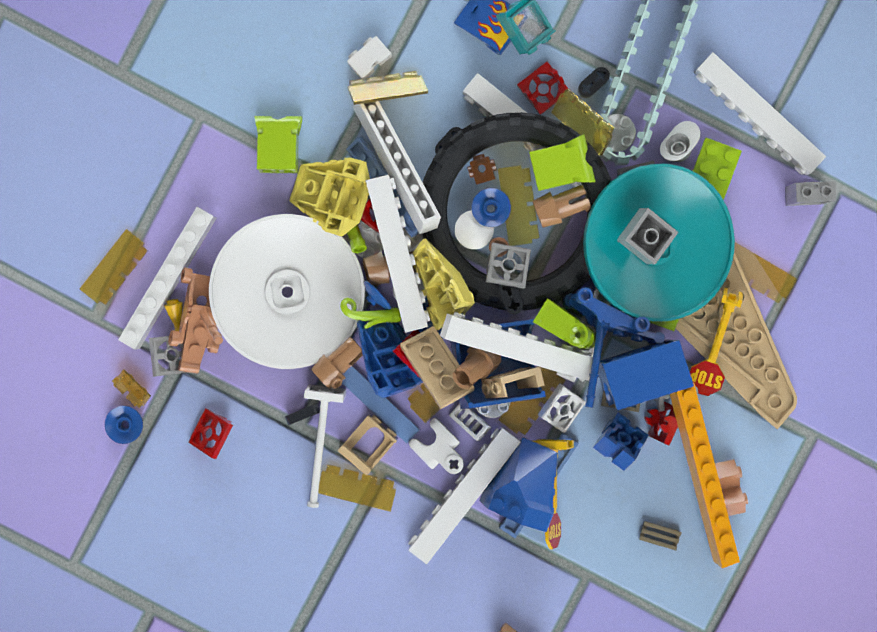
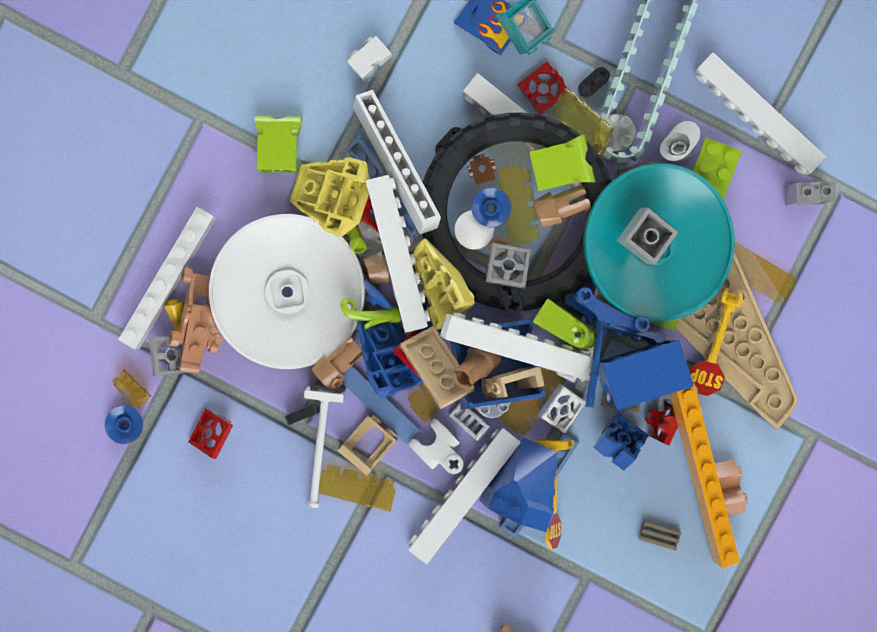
(109, 270): clear yellow windscreen -> none
(393, 87): clear yellow windscreen -> none

